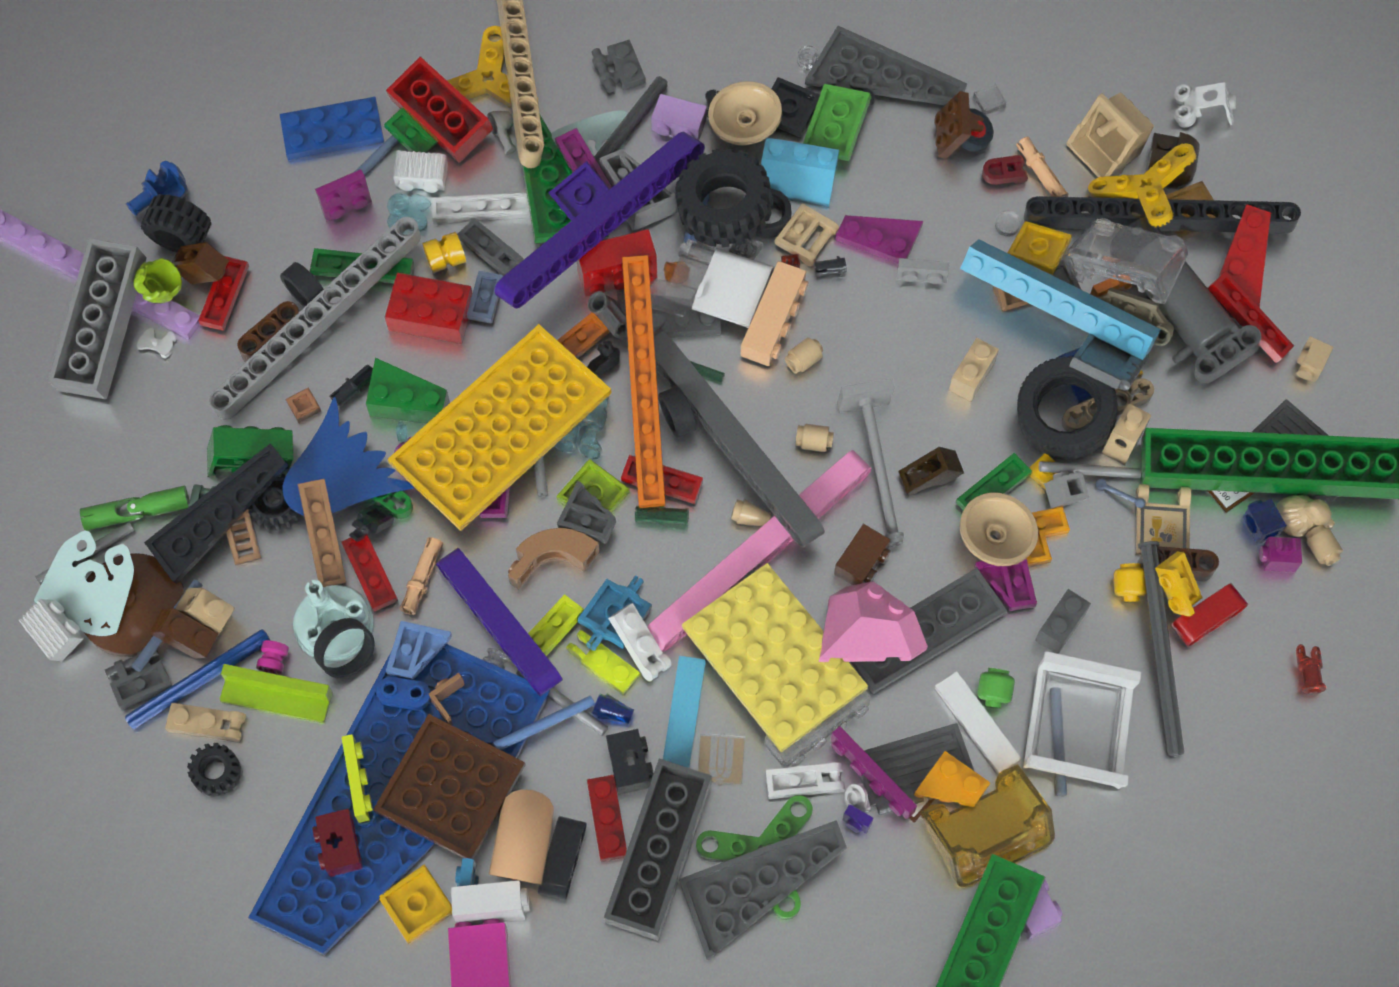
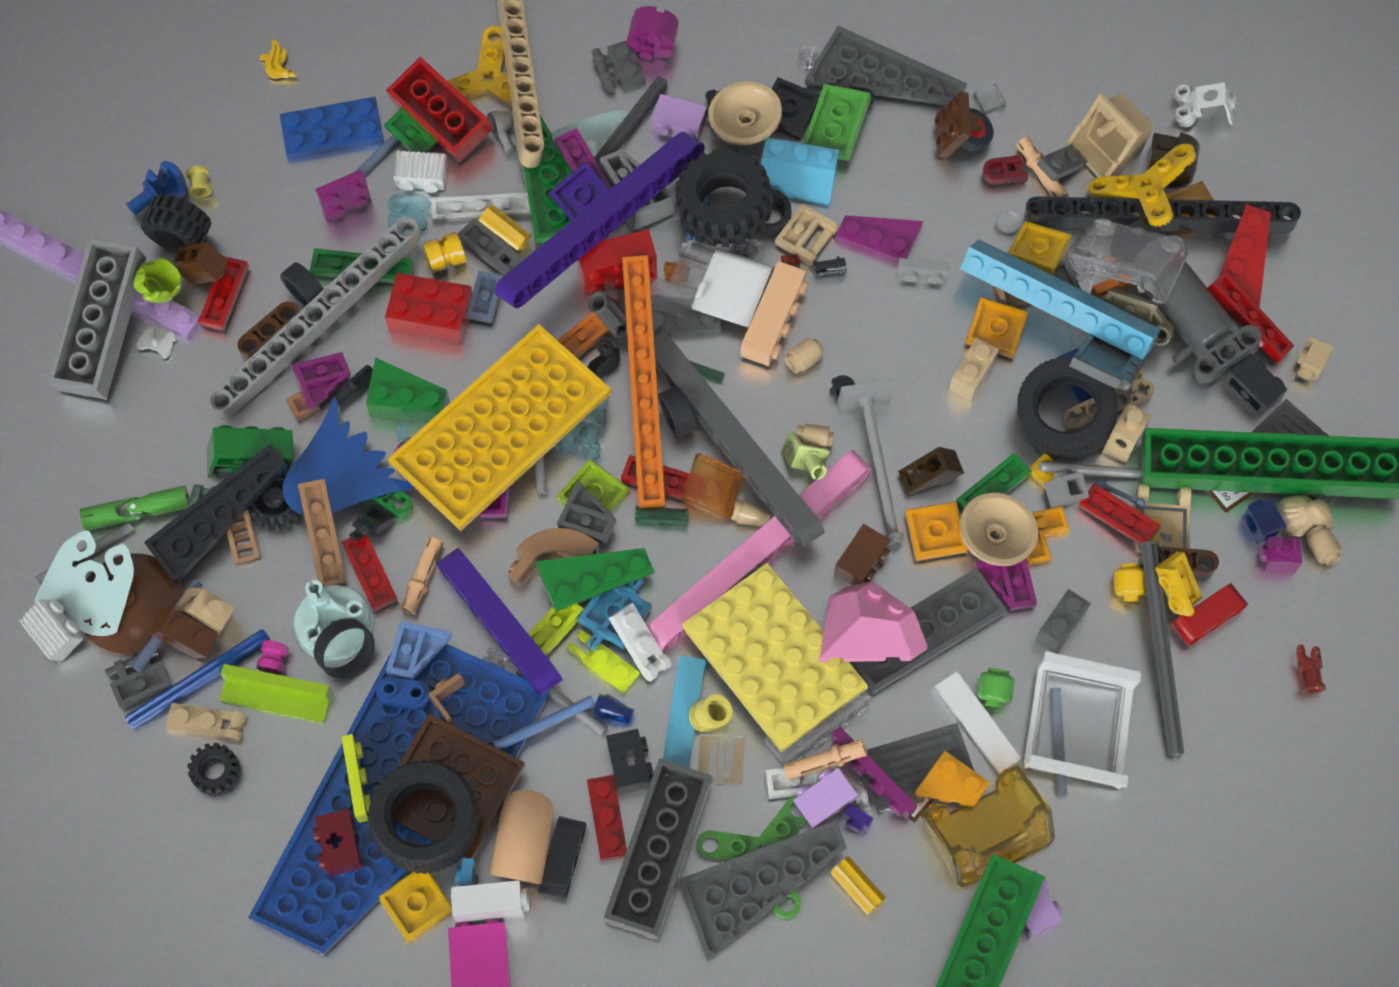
(198, 181): none -> light yellow bush
(274, 62): none -> yellow piece
(320, 377): none -> magenta wing
(409, 780): none -> black tyre
(505, 227): none -> yellow axle
(588, 576): none -> green wing
(652, 33): none -> magenta brick
(710, 713): none -> light yellow piece
(712, 487): none -> clear orange tile
(805, 457): none -> yellowish green bracket
(825, 797): none -> lavender brick
(834, 757): none -> light nougat pin
(838, 382): none -> black plate
(858, 885): none -> yellow axle
(935, 531): none -> light orange plate
(998, 326): none -> light orange plate
(1062, 162): none -> dark grey plate
(1119, 515): none -> red plate
(1255, 385): none -> black brick

